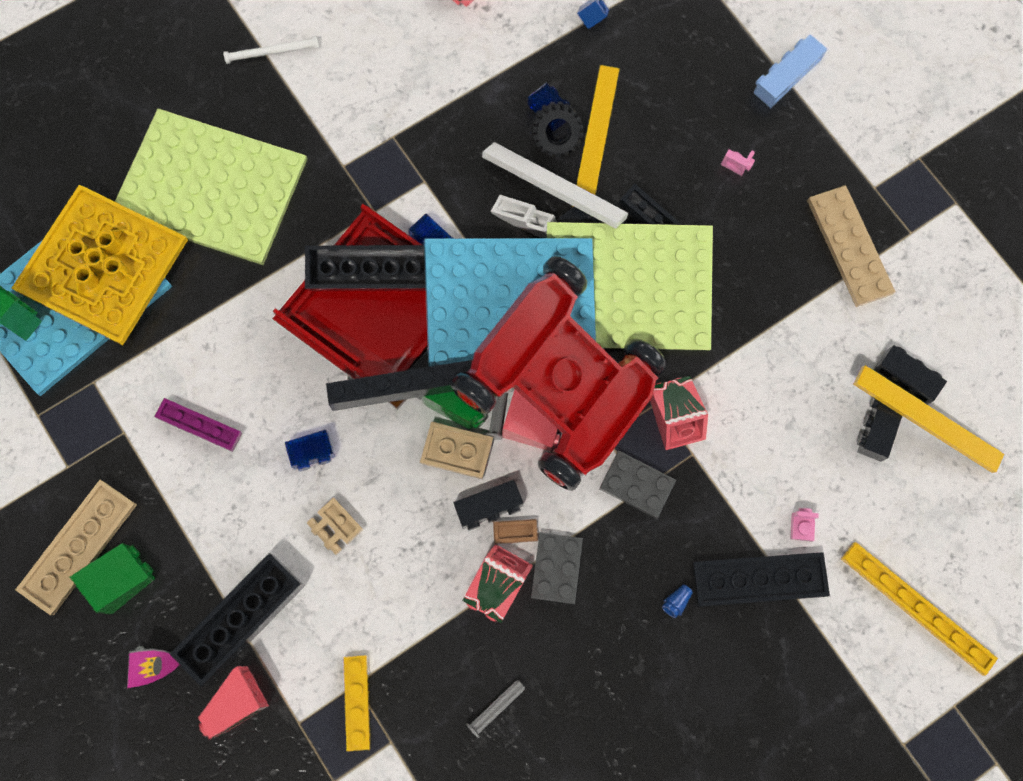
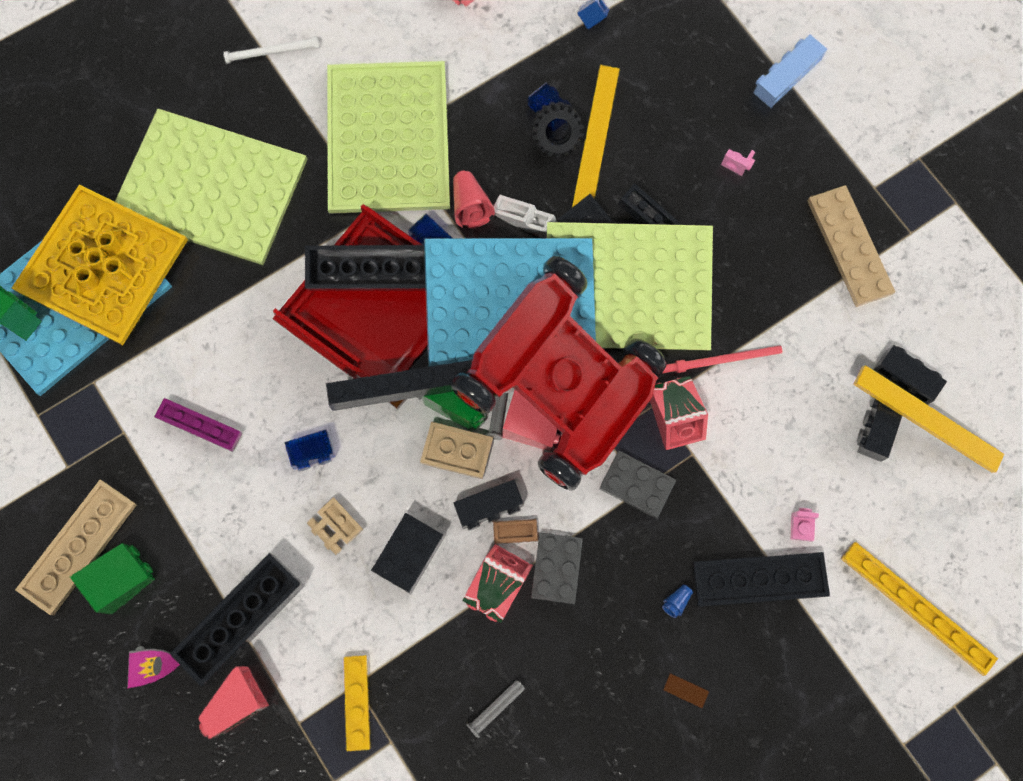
(387, 137): none -> yellowish green plate
(408, 553): none -> black brick
(470, 201): none -> coral cone
(555, 185): white tile -> none
(682, 365): none -> coral bar
(686, 690): none -> reddish brown sticker

